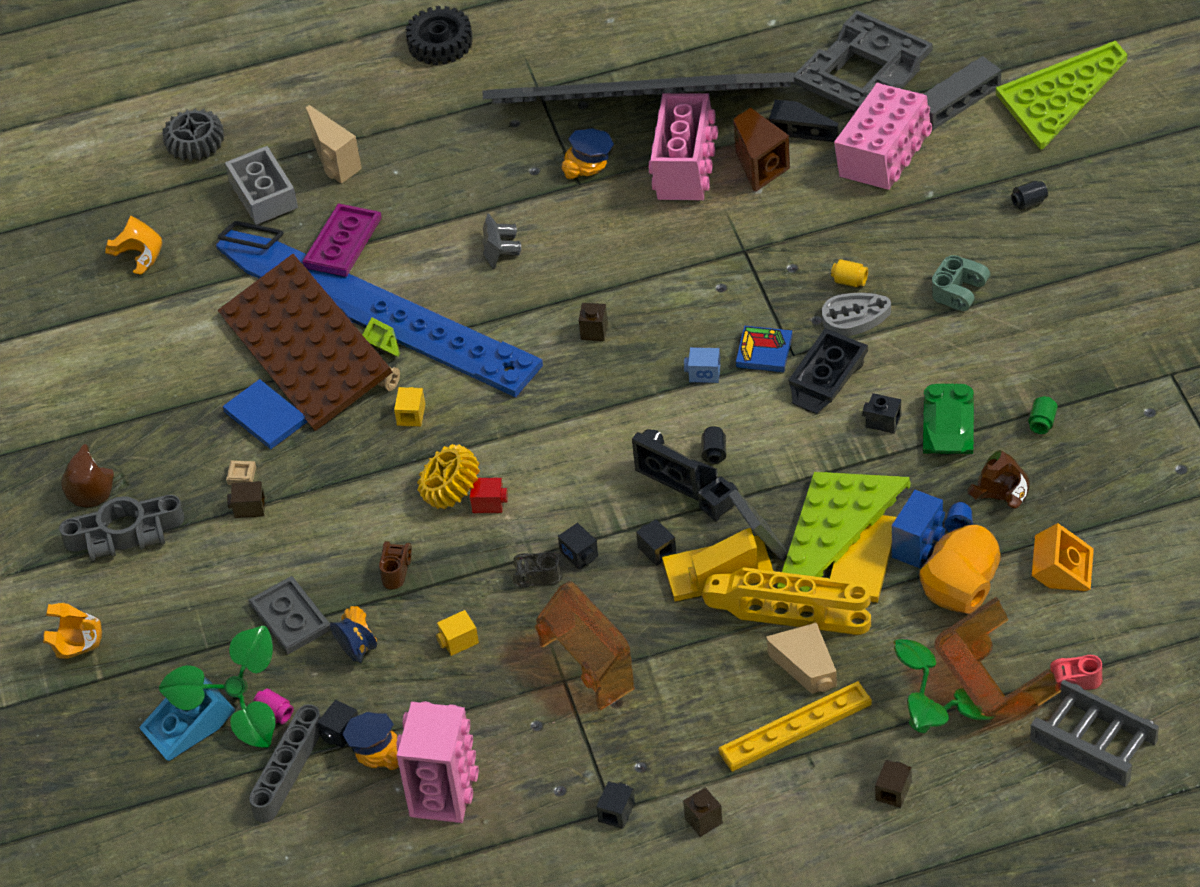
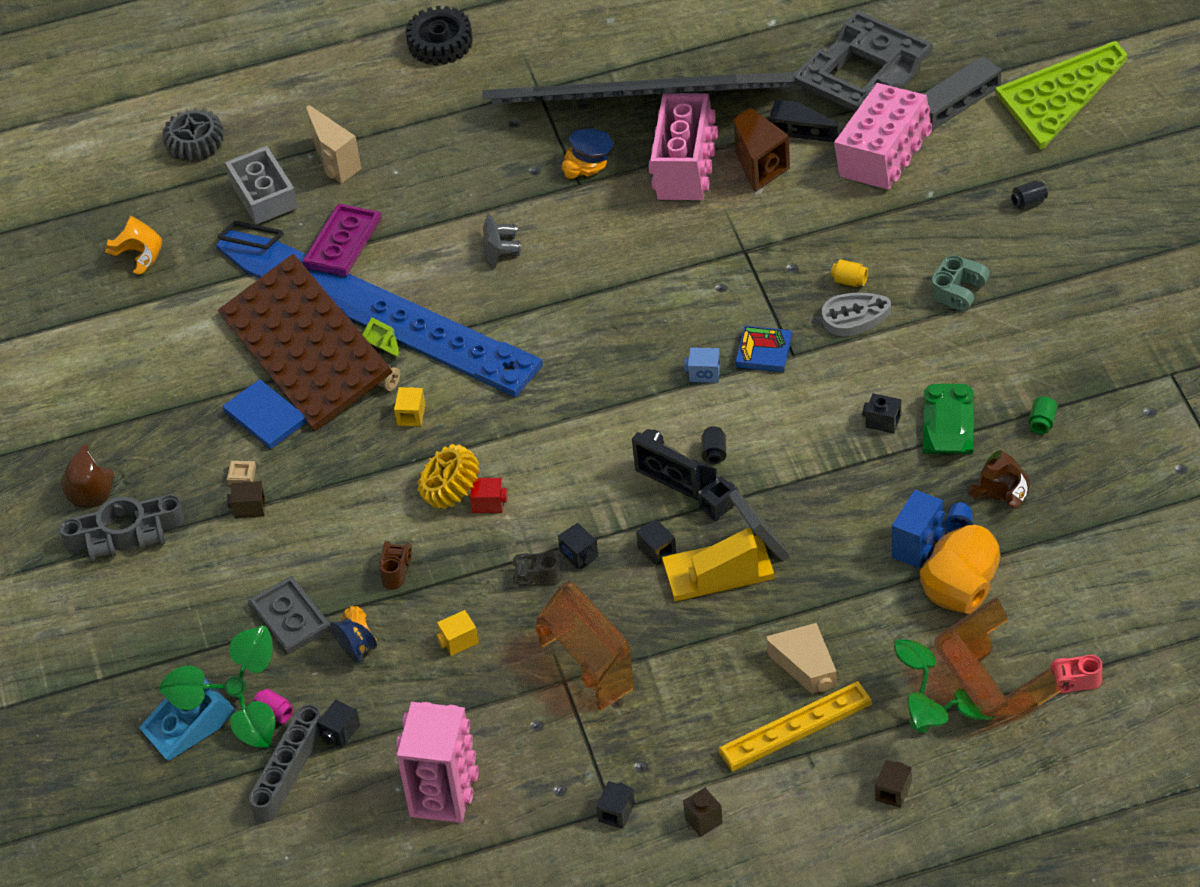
(76, 631): light orange piece -> none
(373, 740): dark blue piece -> none
(593, 321): dark brown brick -> none
(825, 370): black slope -> none
(828, 600): yellow piece -> none
(835, 515): lime wing -> none
(867, 558): yellow tile -> none
(1062, 560): light orange slope -> none
(1083, 753): dark grey fence -> none

